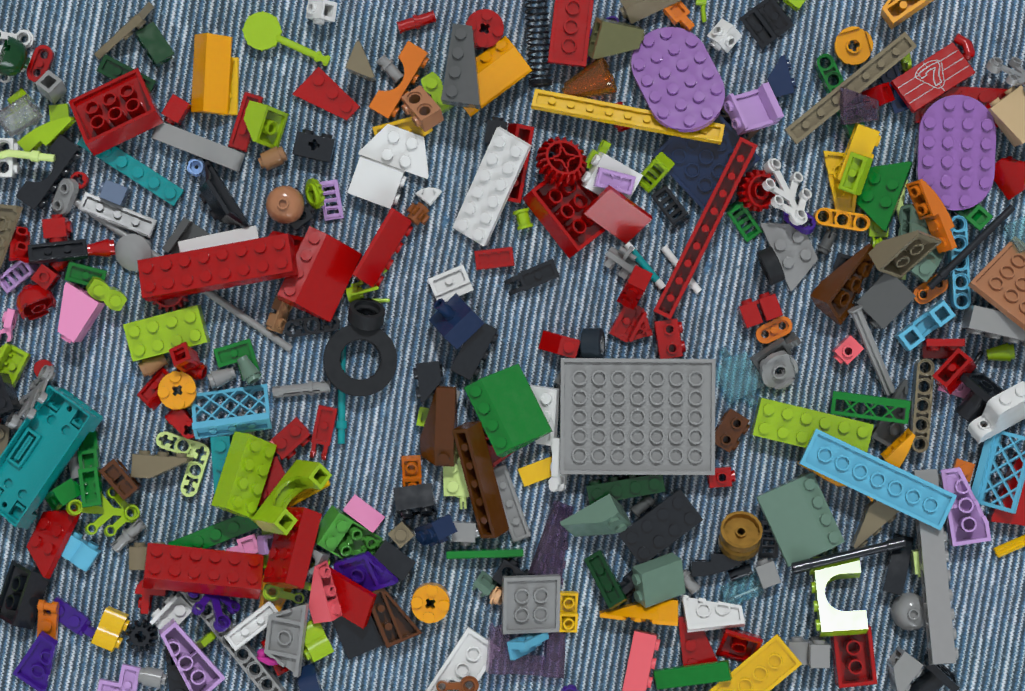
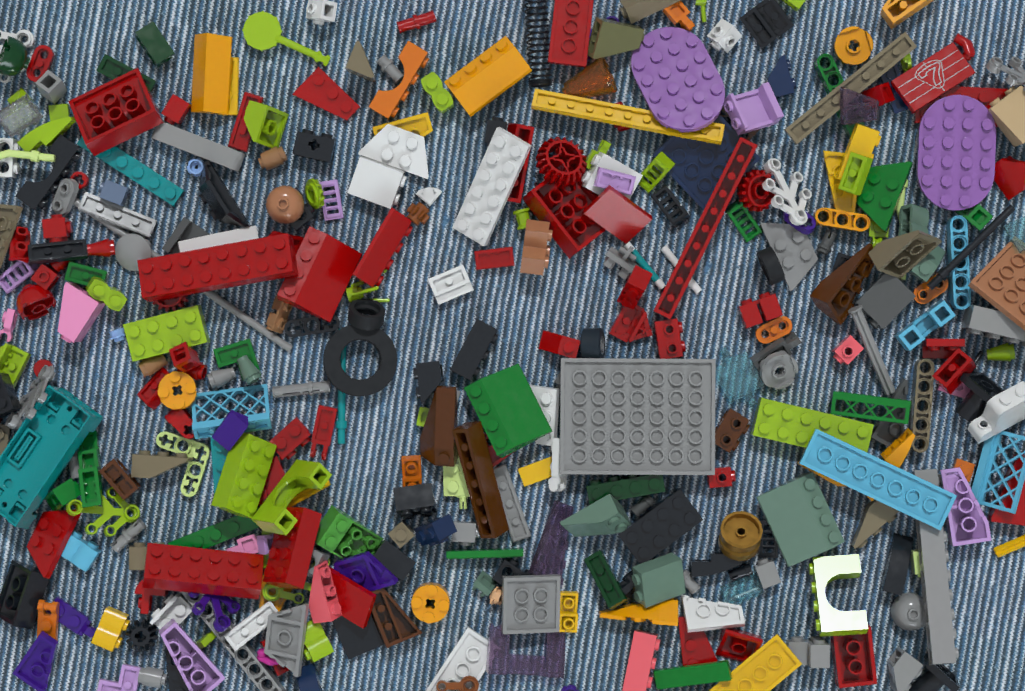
(118, 334): none -> light blue plate
(125, 31): dark tan wing -> none
(231, 429): none -> dark purple slope
(363, 513): bright pink slope -> none
(422, 108): nougat brick -> none
(455, 320): dark blue brick -> none
(461, 72): dark grey wedge -> none
(489, 19): red brick -> none
(525, 644): medium azure bracket -> none
(534, 276): black hinge -> none
(535, 248): none -> nougat brick
(809, 564): black piece -> none
(934, 212): orange slope -> none

